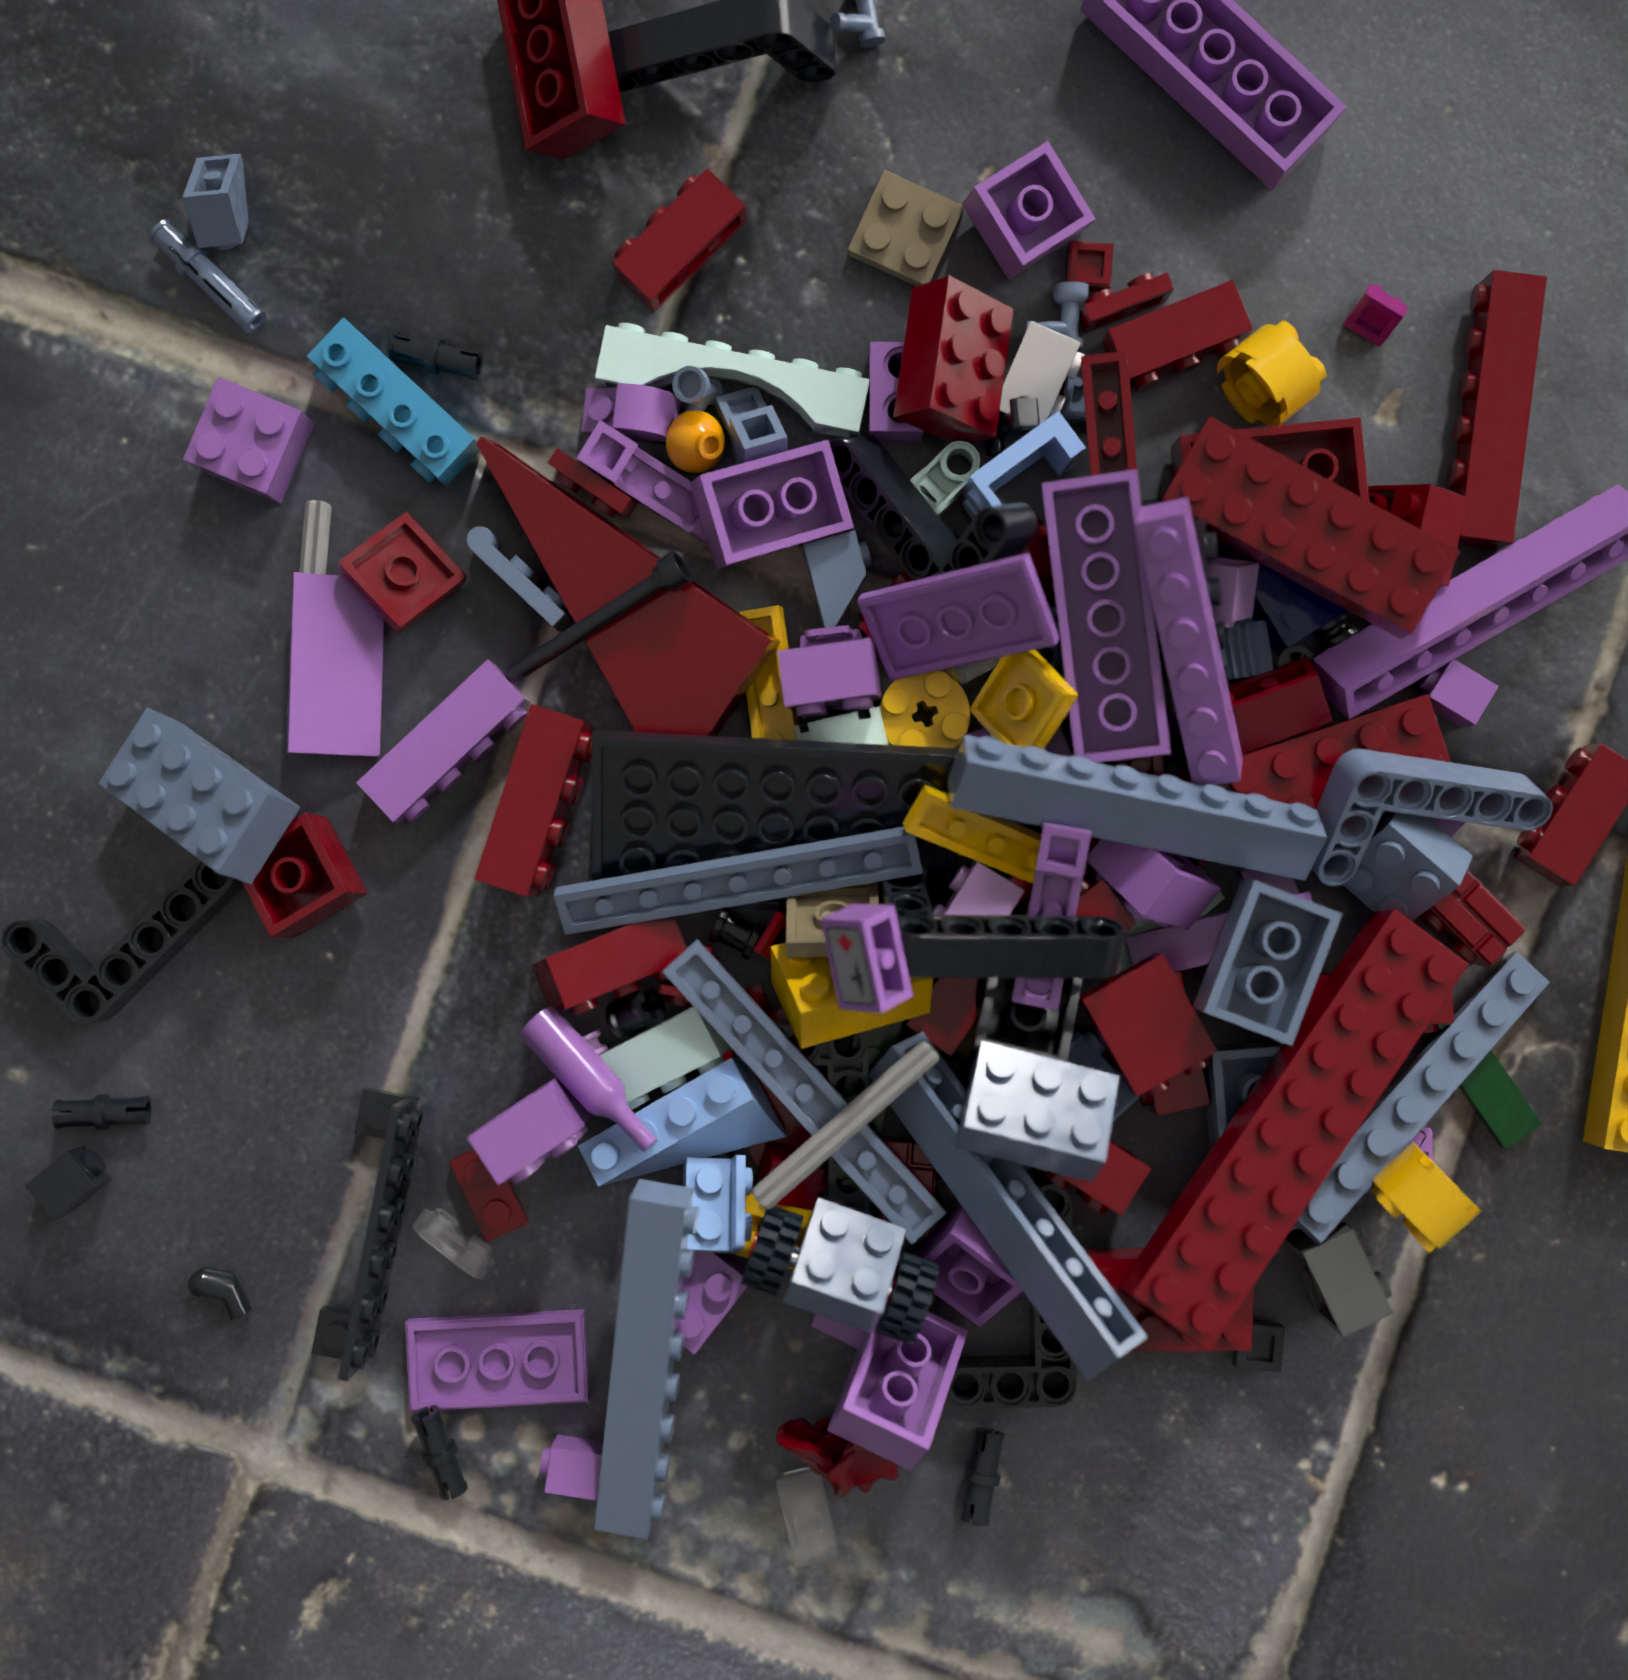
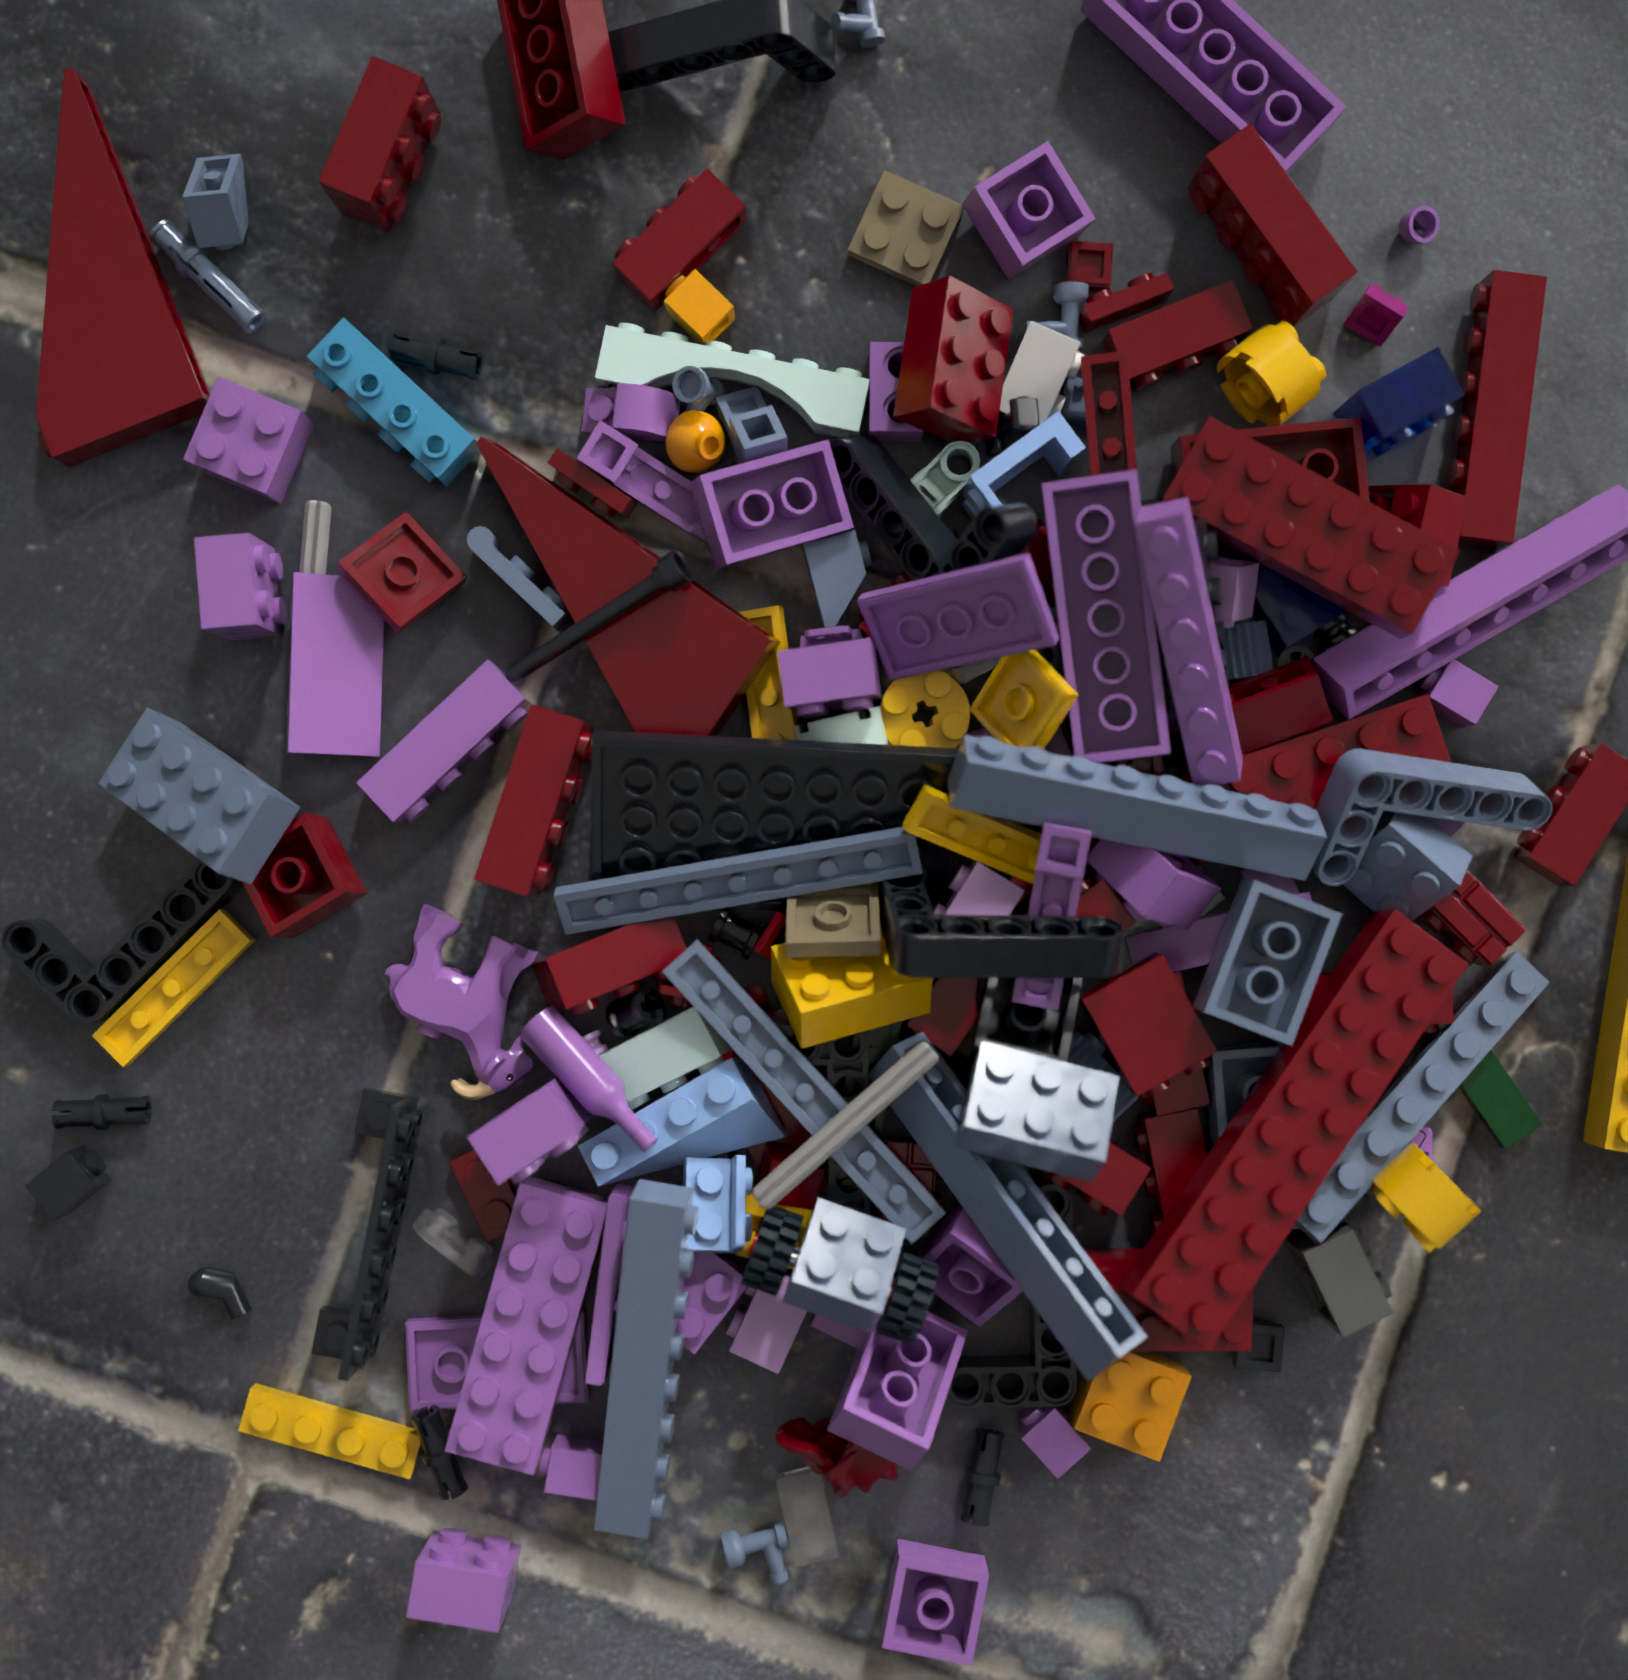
(111, 331): none -> dark red slope
(173, 988): none -> yellow plate
(239, 586): none -> medium lavender brick
(331, 1431): none -> yellow plate
(381, 145): none -> dark red brick
(463, 1004): none -> medium lavender animal
(464, 1580): none -> medium lavender brick
(528, 1325): none -> medium lavender brick
(608, 1286): none -> medium lavender tile
(698, 307): none -> light orange brick
(765, 1328): none -> lavender brick
(768, 1540): none -> sand blue piece
(867, 957): medium lavender brick -> none
(934, 1602): none -> medium lavender brick
(1052, 1438): none -> medium lavender brick
(1132, 1402): none -> light orange brick
(1173, 1152): none -> dark red brick
(1270, 227): none -> dark red brick
(1404, 402): none -> clear blue brick
(1423, 219): none -> medium lavender hinge

